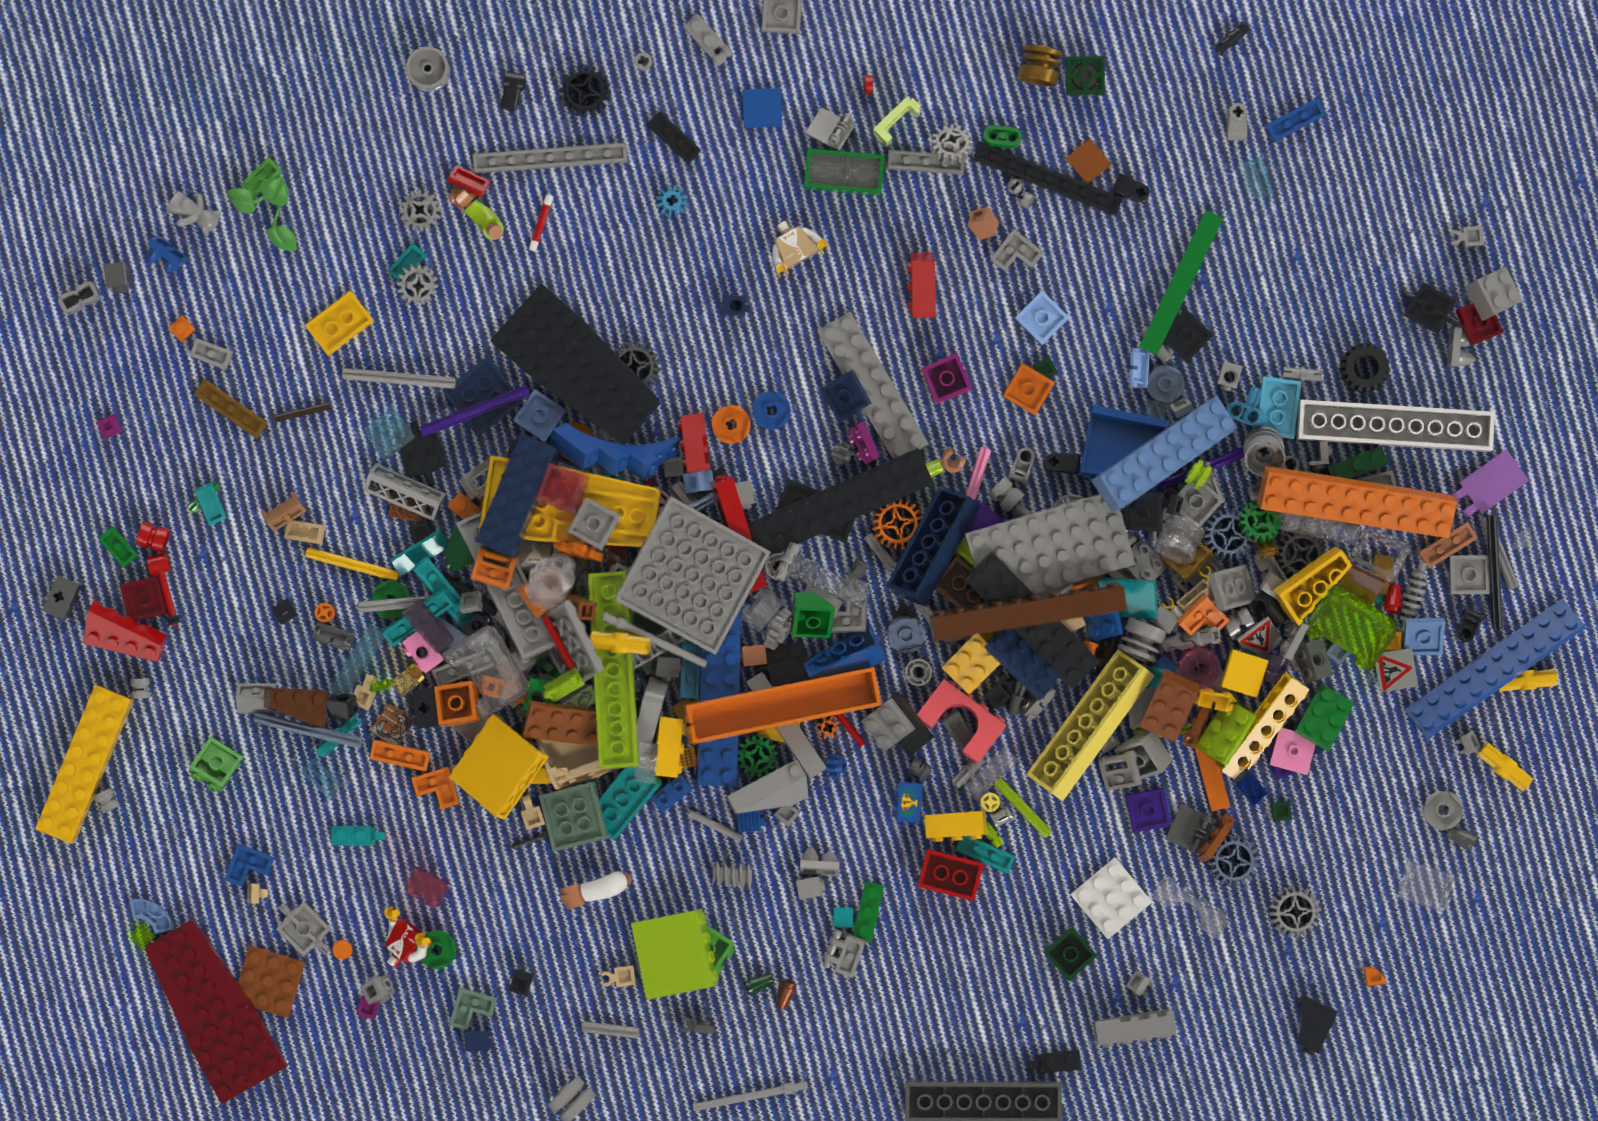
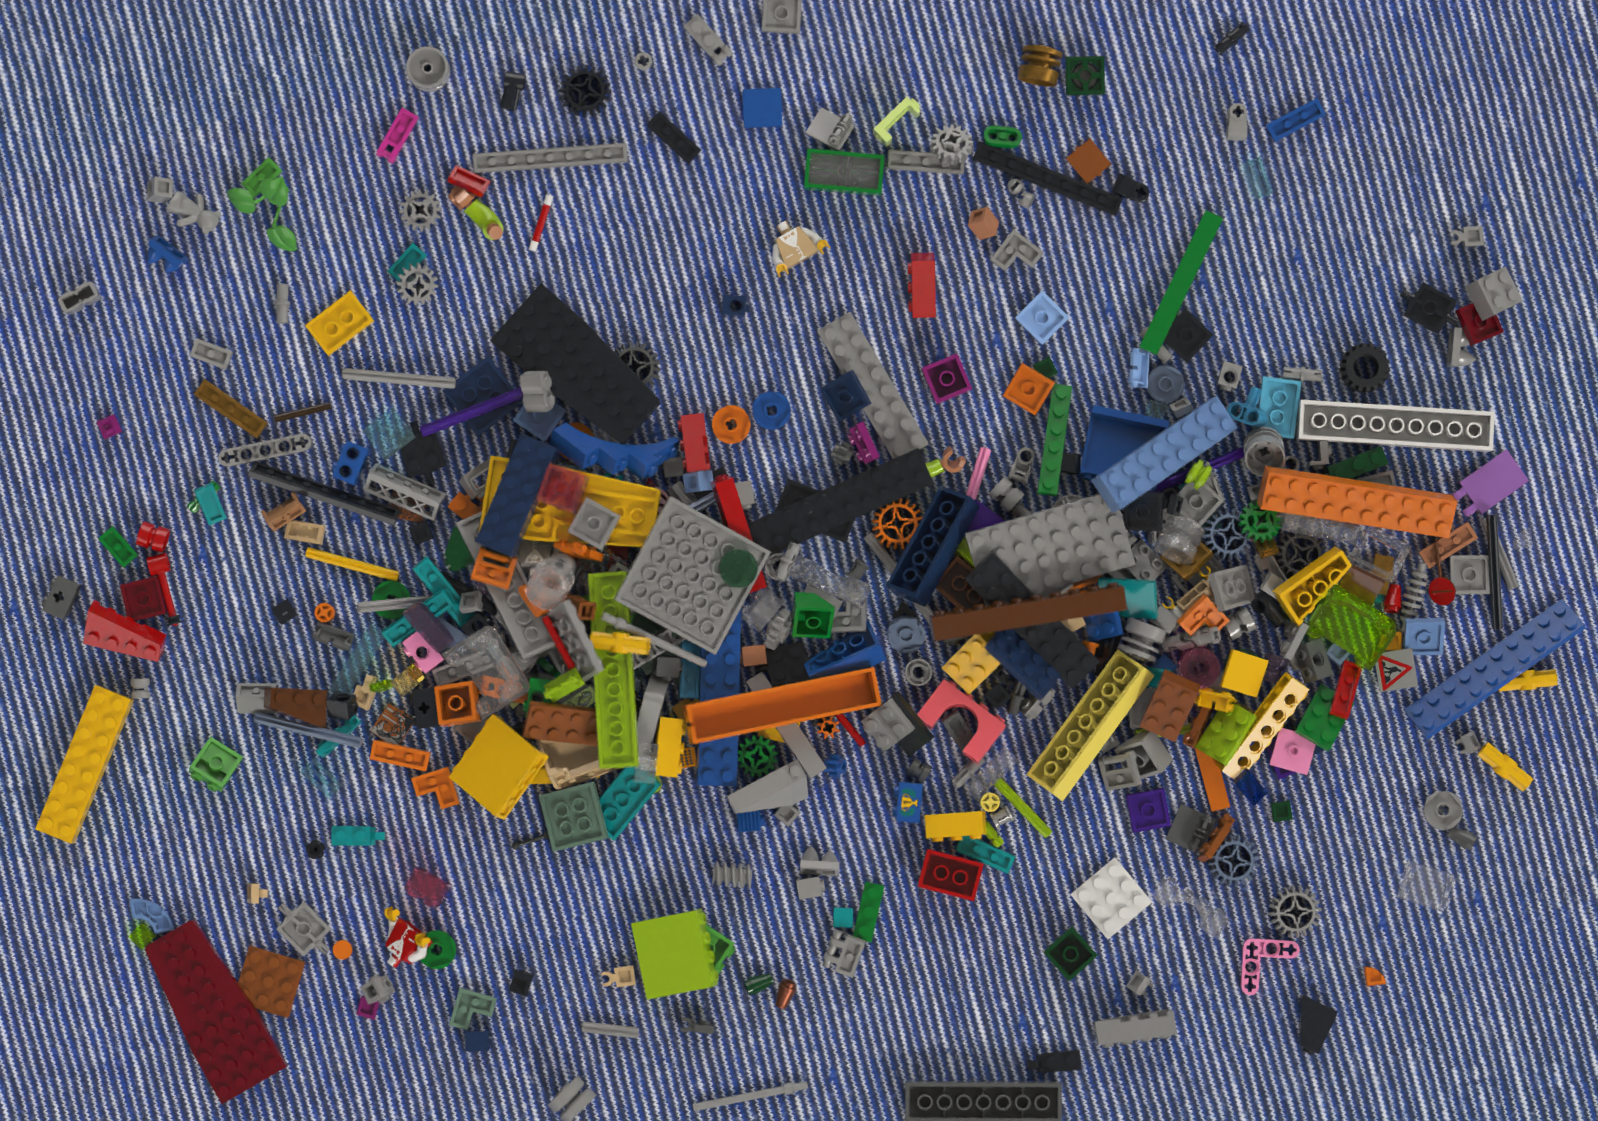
(106, 800): light grey wheel -> none
(117, 277): dark grey brick -> none
(159, 190): none -> light grey brick
(182, 328): orange plate -> none
(244, 860): blue plate -> none
(255, 450): none -> light grey beam
(282, 304): none -> light grey pin
(315, 854): none -> black plate
(324, 493): none -> black tile
(355, 465): none -> blue brick
(397, 135): none -> dark pink plate
(413, 555): teal tile -> none
(532, 815): tan plate -> none
(536, 391): none -> light grey brick
(599, 889): white piece -> none
(668, 196): dark azure gear -> none
(671, 793): blue brick -> none
(715, 825): light grey bar -> none
(738, 568): none -> clear green tile
(867, 84): red tile -> none
(1054, 440): none -> green plate
(1261, 638): light grey piece -> none
(1261, 952): none -> bright pink beam
(1345, 690): none -> red tile
(1441, 589): none -> red piece
(1468, 623): black piece -> none

